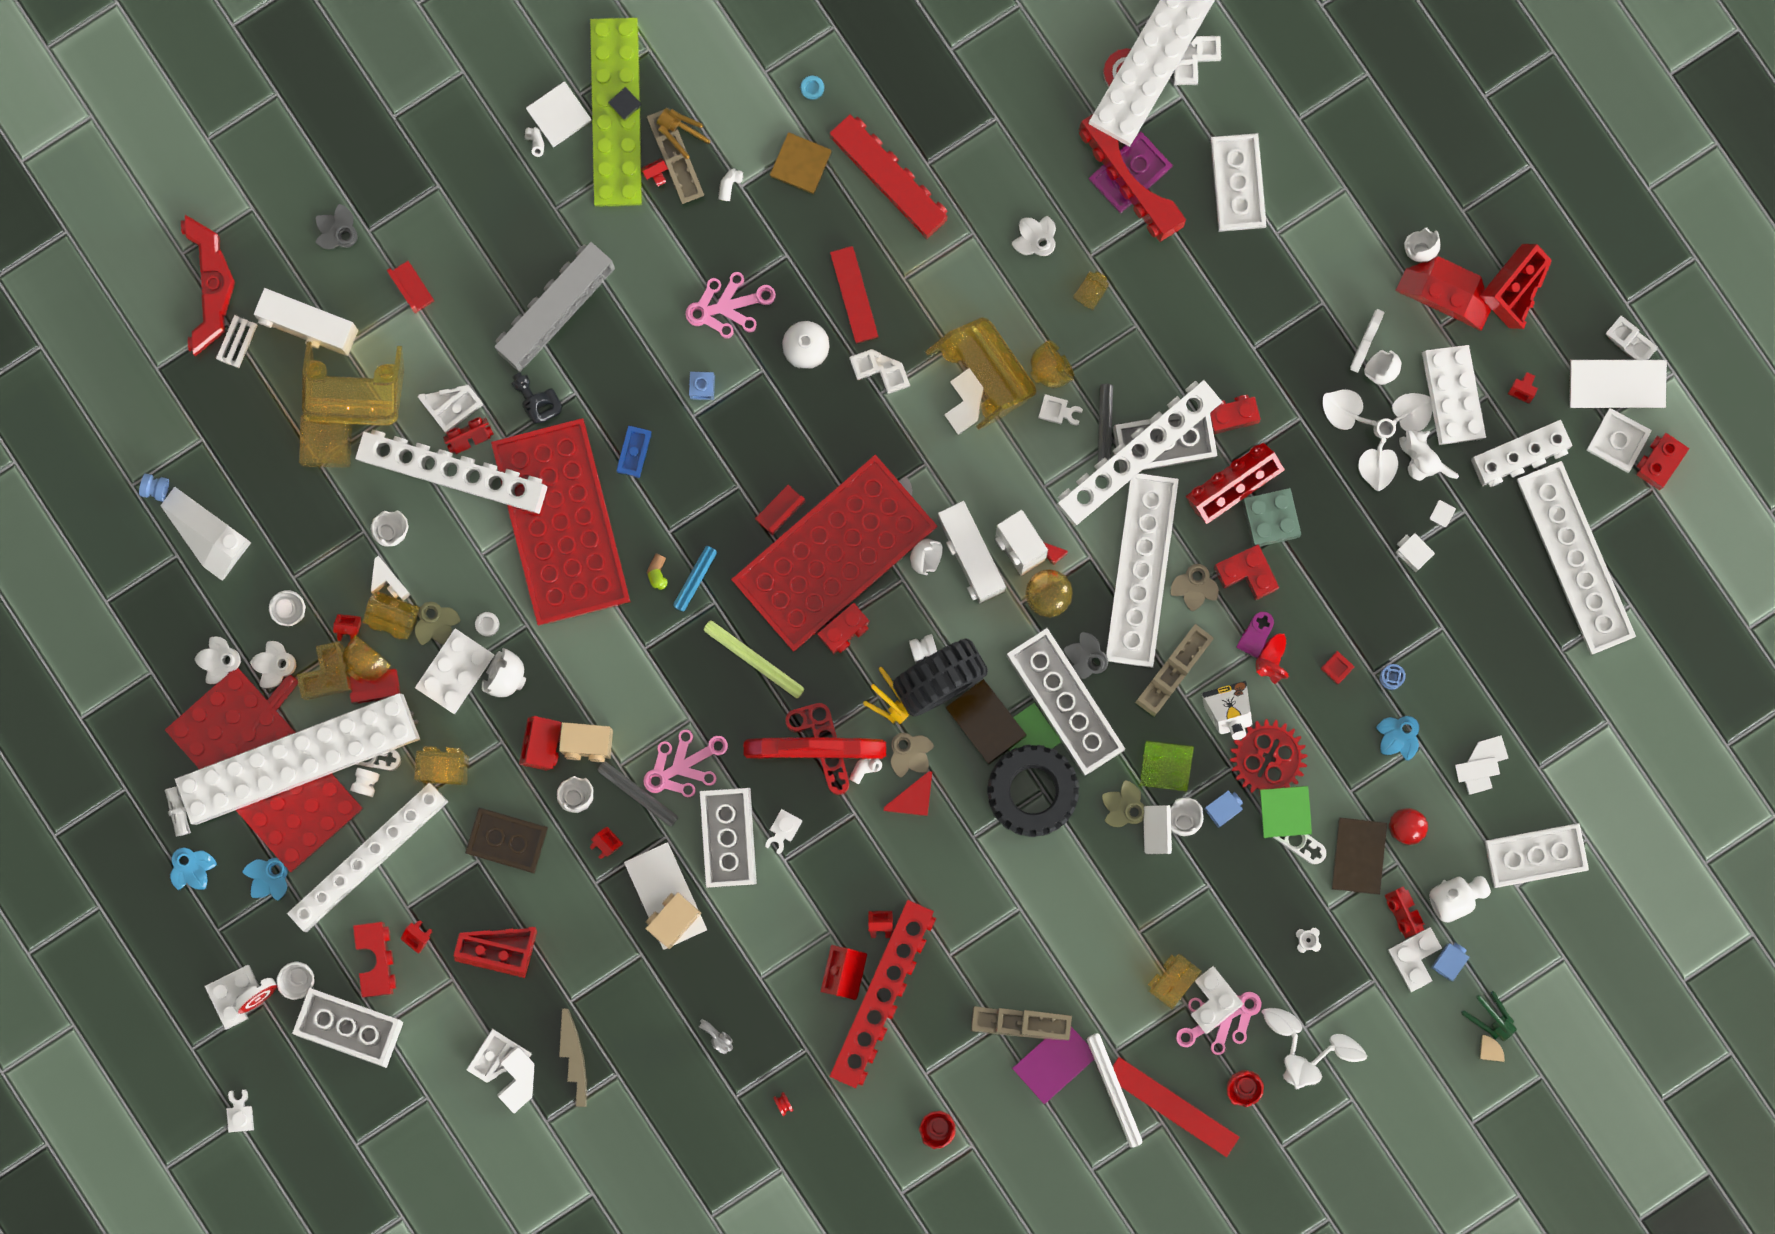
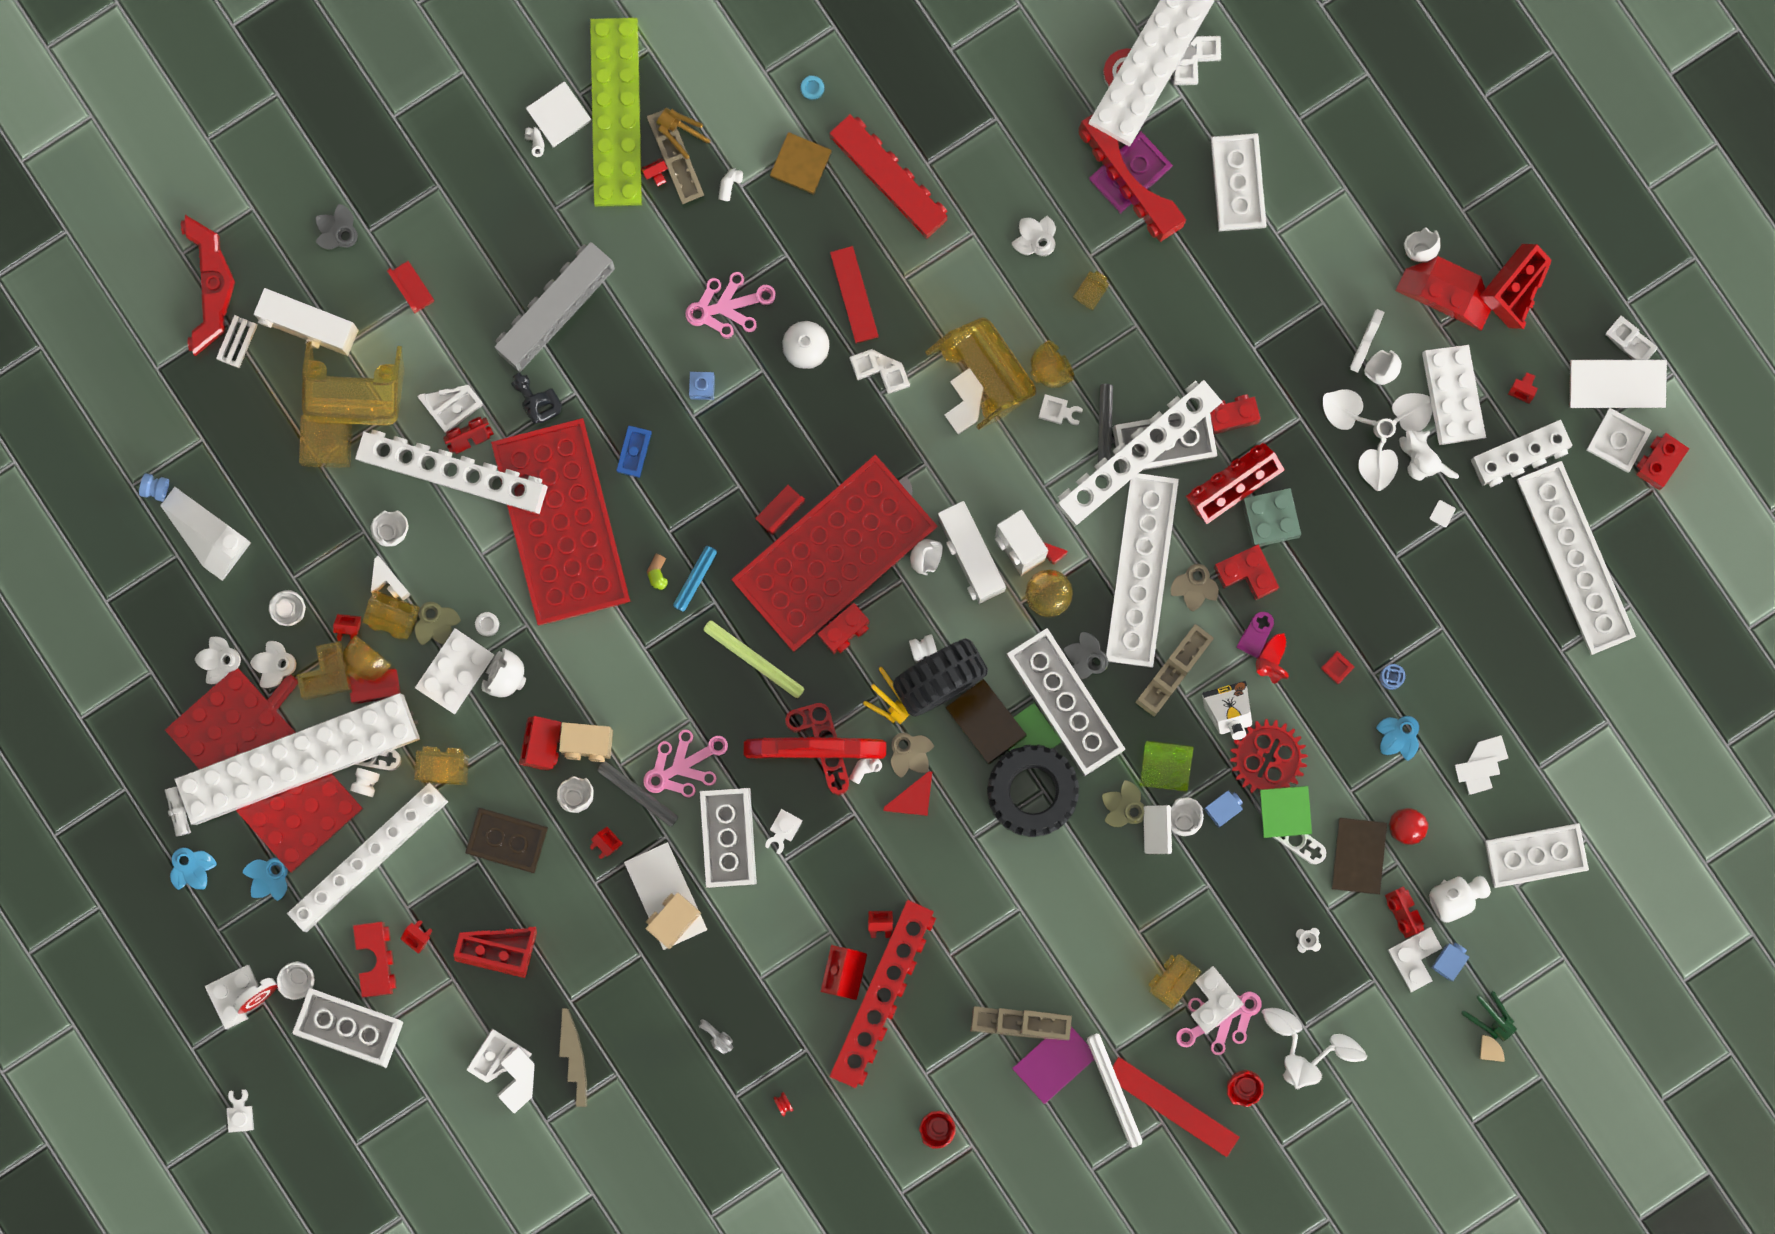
(625, 103): black tile -> none
(1414, 552): white brick -> none

